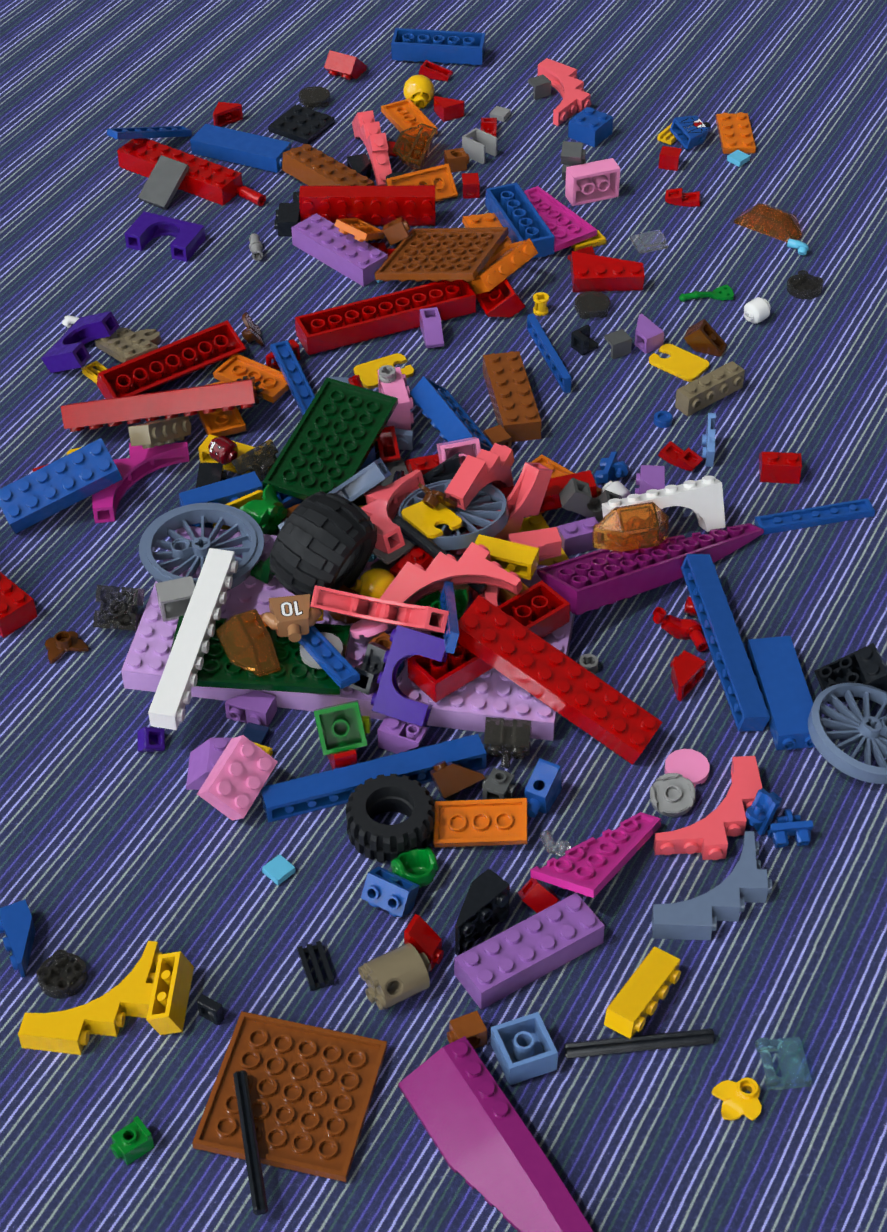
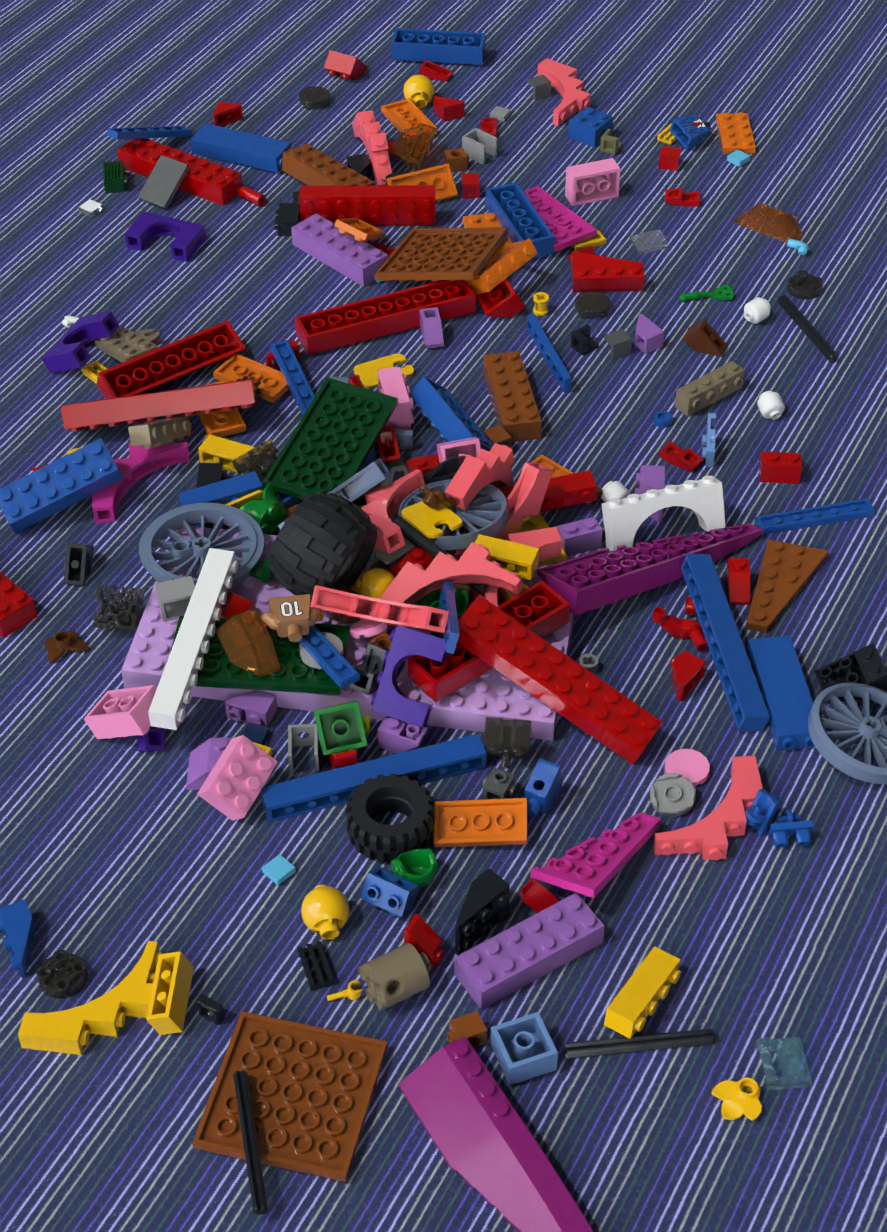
(78, 563): none -> black slope
(90, 208): none -> tile
(114, 176): none -> dark green brick
(122, 713): none -> bright pink brick
(132, 1141): green brick -> none
(223, 450): dark red head -> none
(234, 605): none -> red panel
(252, 331): reddish brown animal -> none
(255, 247): light grey pin -> none
(294, 740): none -> light grey piece
(301, 124): black plate -> none
(325, 911): none -> yellow brick
(351, 992): none -> yellow hand
(387, 374): light grey bush -> none
(396, 230): dark orange brick -> none
(453, 778): reddish brown slope -> none
(552, 846): clear arm -> none
(572, 155): dark grey arch -> none
(578, 498): dark grey arch -> none
(609, 143): none -> olive panel
(611, 469): blue hips -> none
(631, 528): clear orange wedge -> none
(680, 363): yellow piece -> none
(699, 916): sand blue arch -> none
(738, 581): none -> red slope
(770, 405): none -> white head
(780, 579): none -> dark orange wing
(807, 328): none -> black axle

